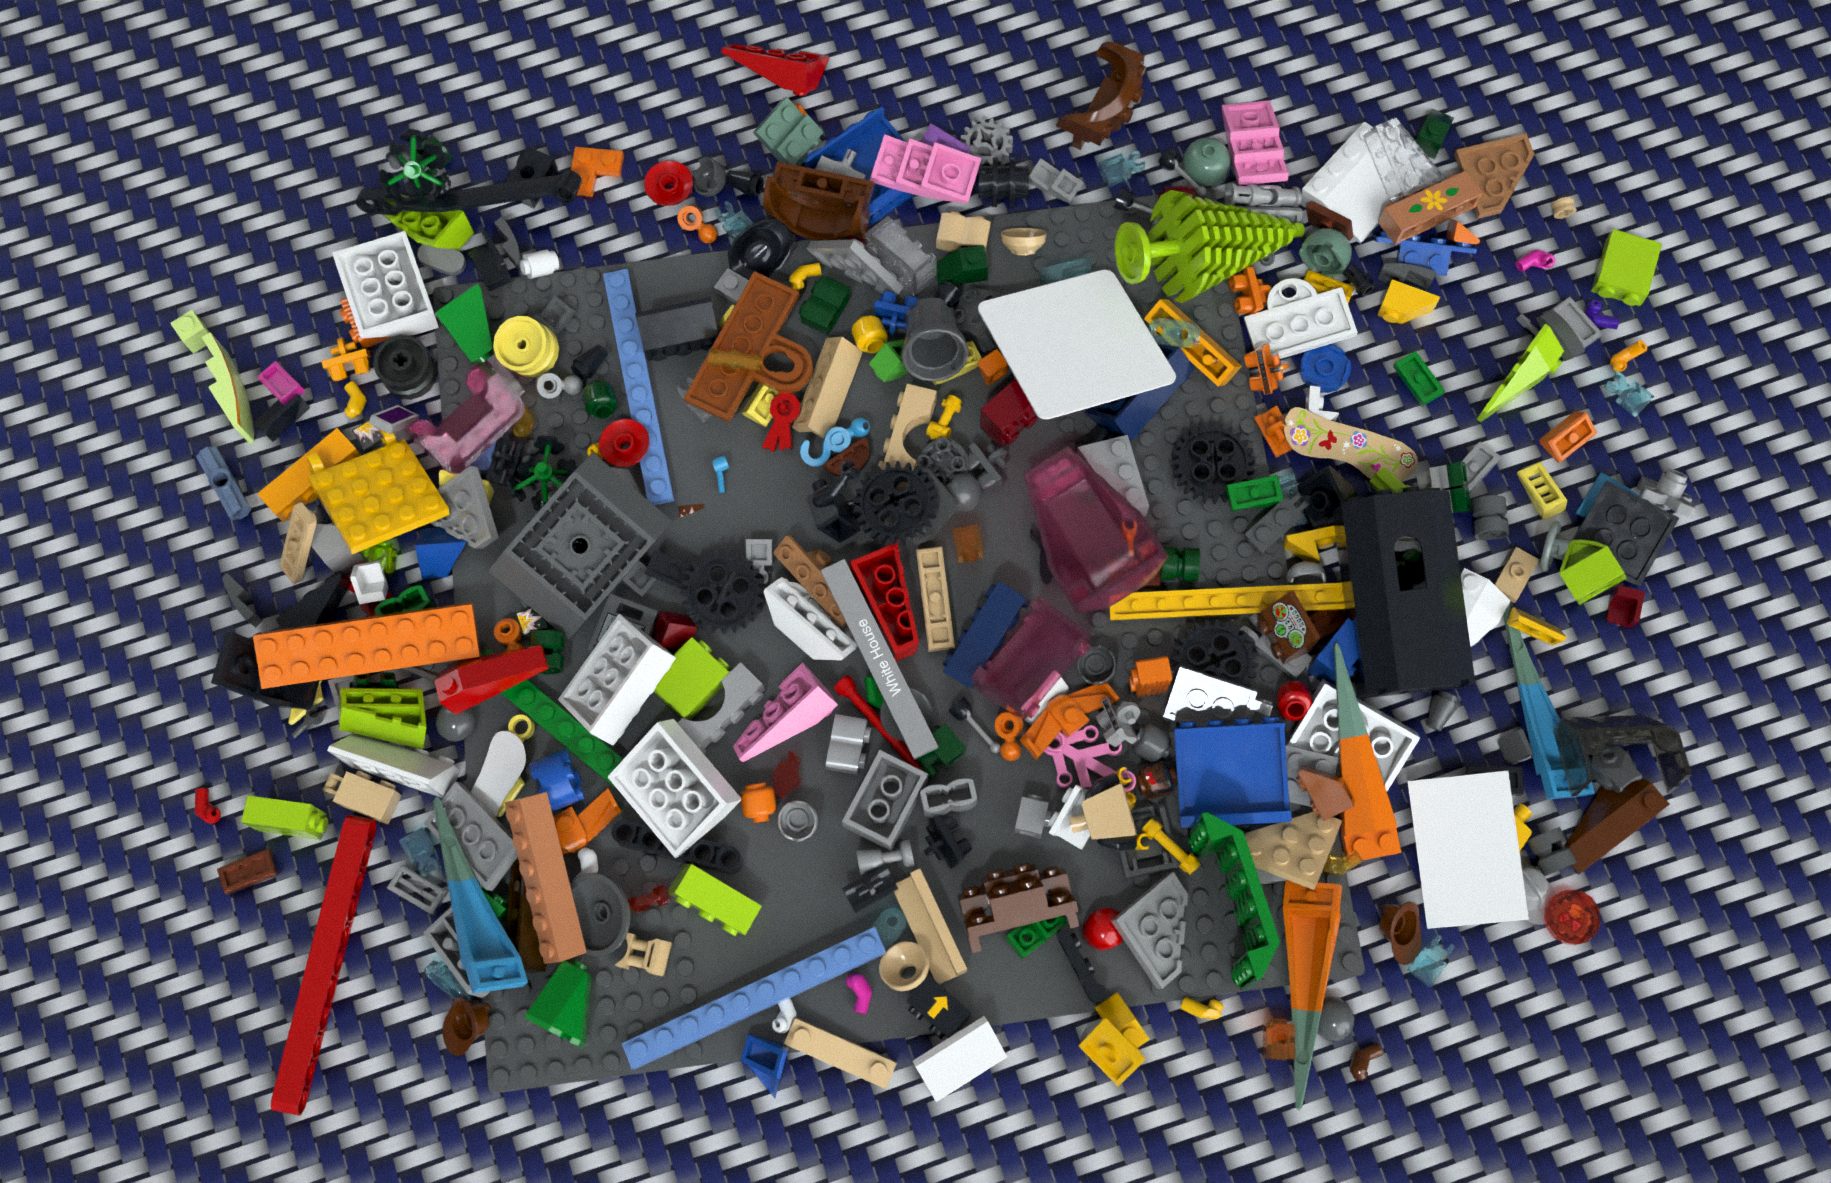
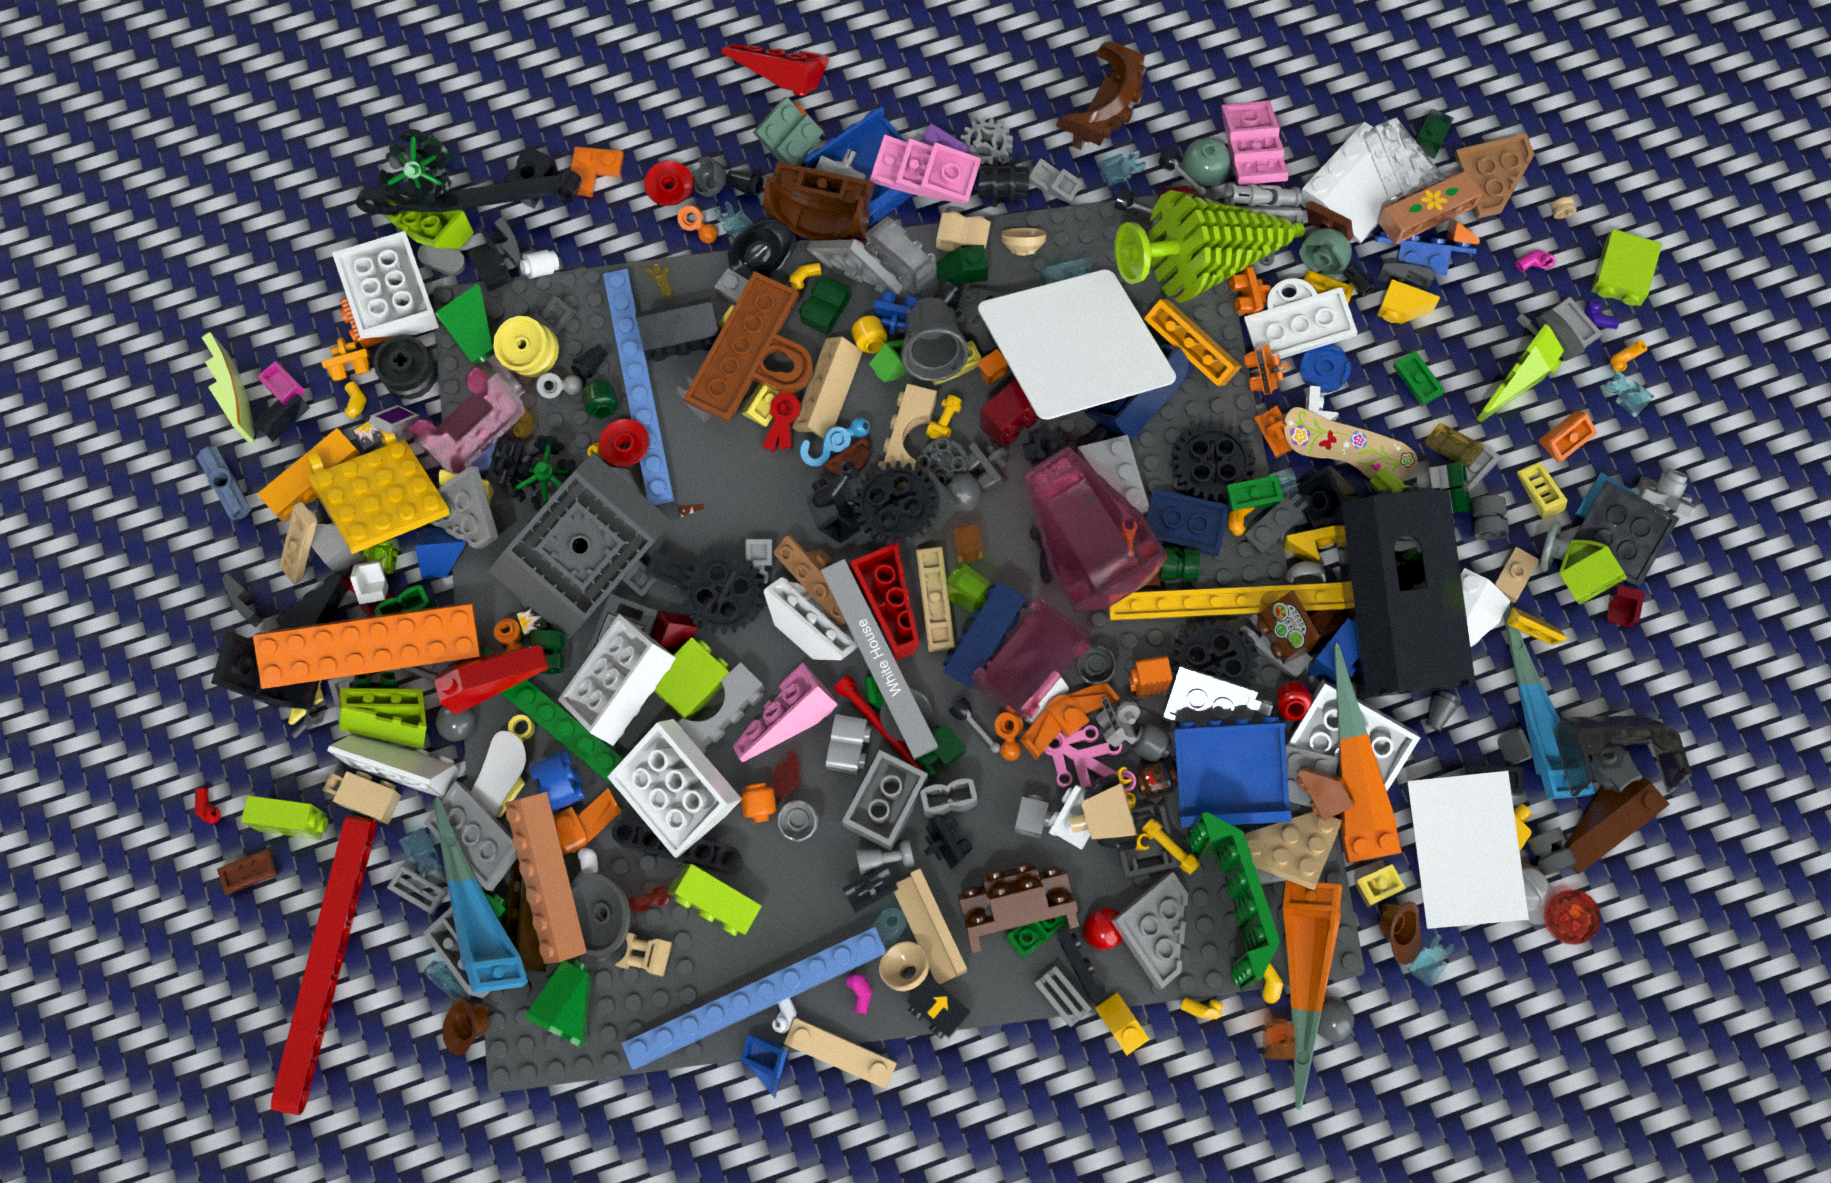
(190, 330): yellowish green brick -> none
(661, 278): none -> clear yellow bar
(720, 464): dark azure hand -> none
(734, 359): clear yellow pin -> none
(959, 1058): white tile -> none
(967, 589): none -> clear neon green brick
(1042, 448): none -> black hips
(1078, 1015): none -> light grey tile
(1112, 1052): yellow plate -> none
(1172, 332): clear light blue plate -> none
(1187, 521): none -> dark blue plate
(1236, 521): none -> light orange arm
(1273, 985): none -> yellow arm
(1341, 865): clear yellow arm -> none
(1361, 1059): reddish brown arm -> none
(1379, 885): none -> light yellow slope
(1454, 445): none -> clear yellow tile

